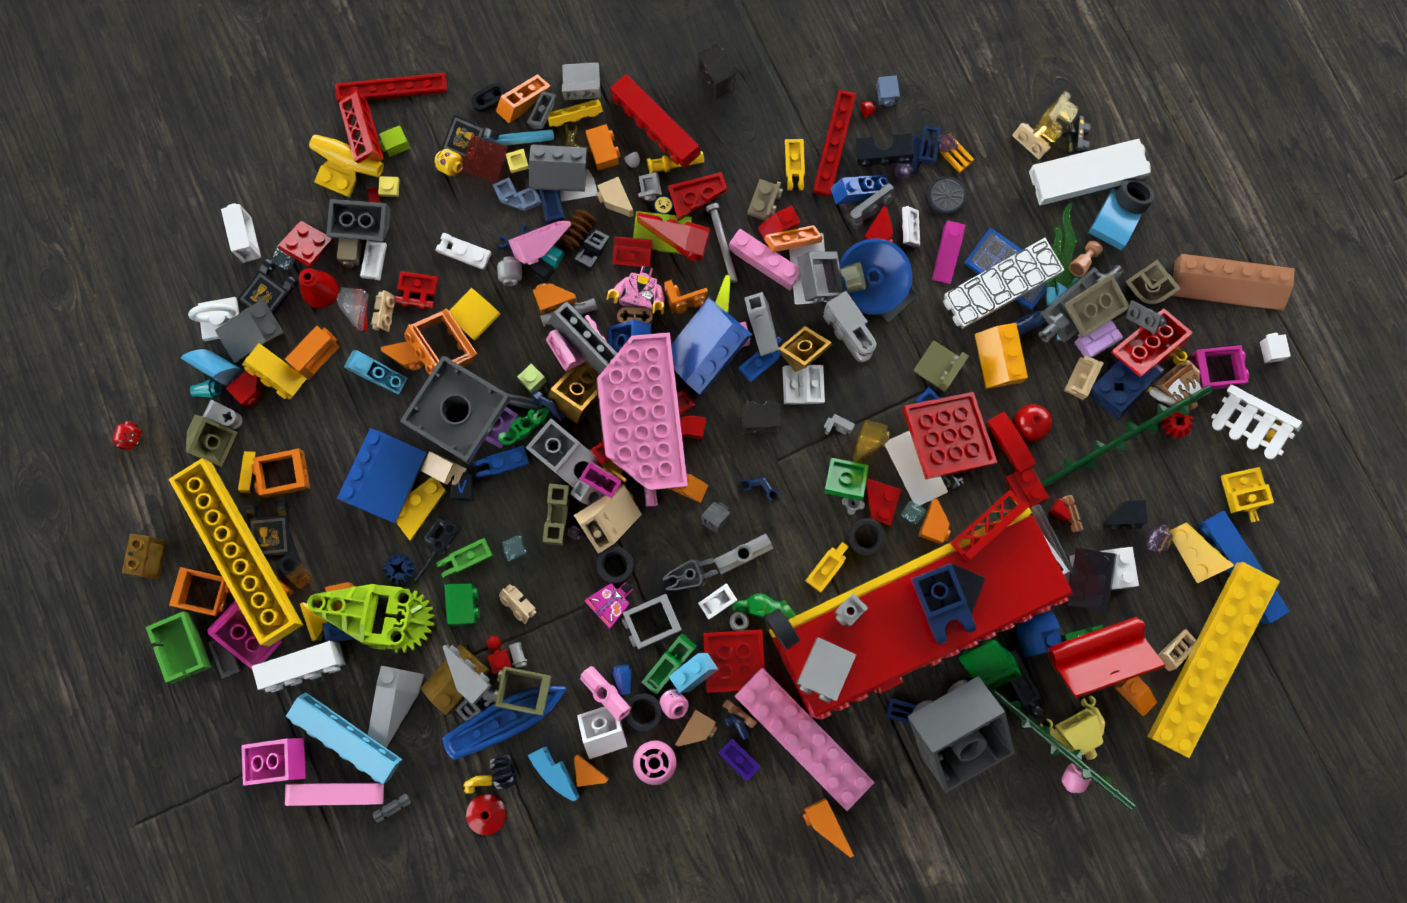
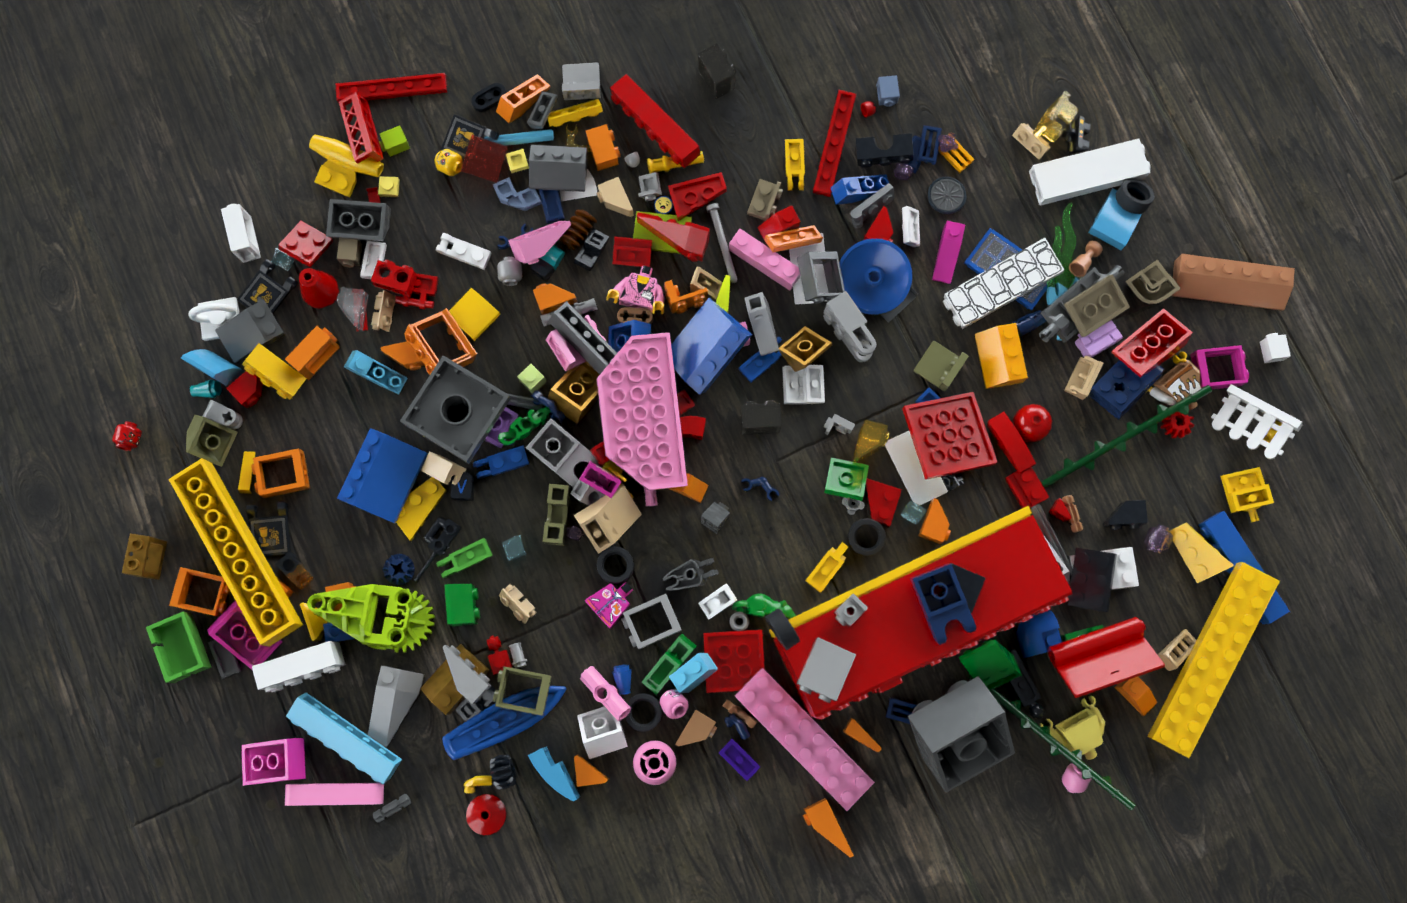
(392, 281): none -> red brick
(702, 279): none -> tan slope
(731, 559): light grey piece -> none
(854, 277): olive leg -> none
(855, 731): none -> orange slope
(994, 531): red fence -> none
(1145, 317): dark grey hinge -> none

